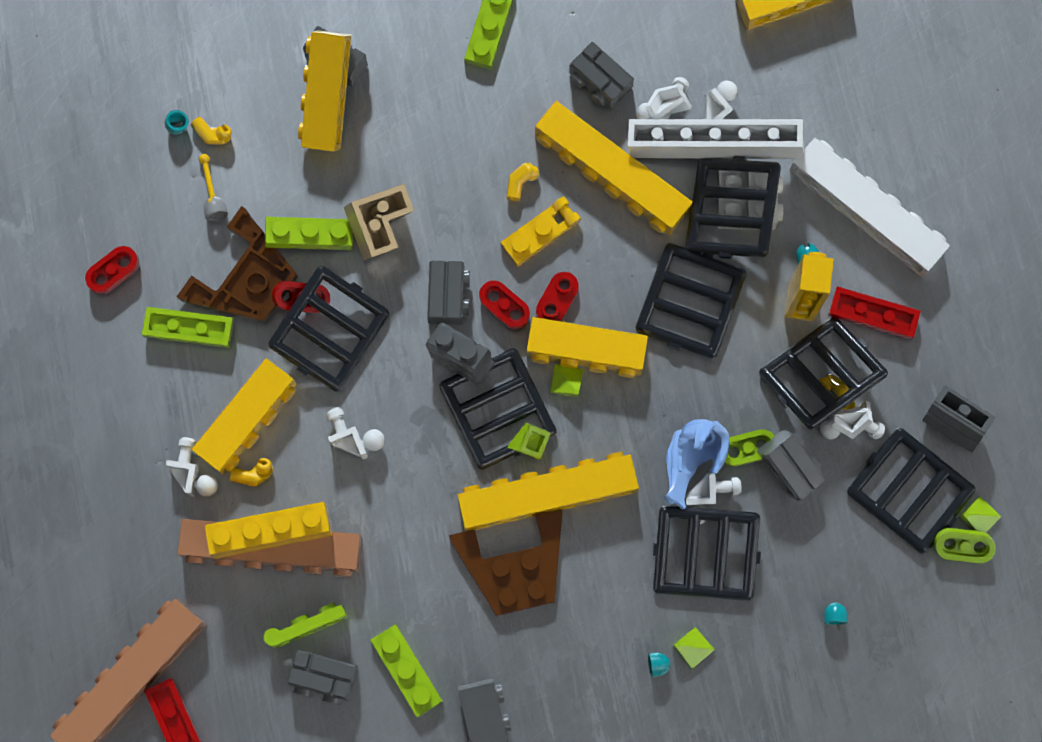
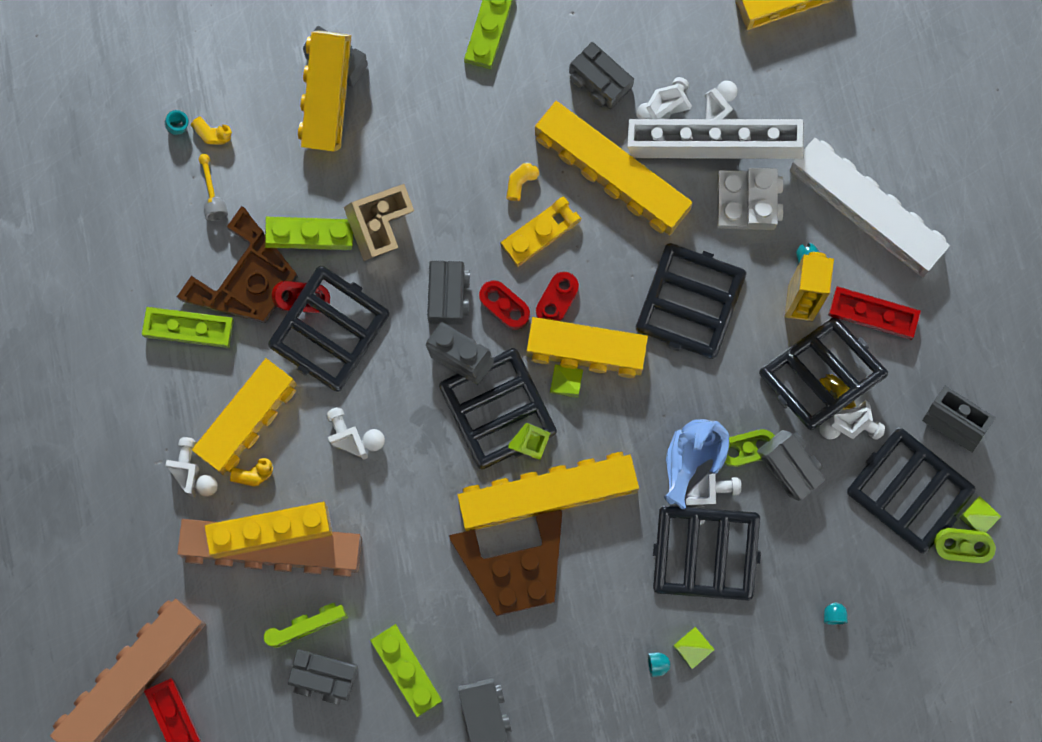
(110, 268): red plate -> none
(765, 223): black bar -> none

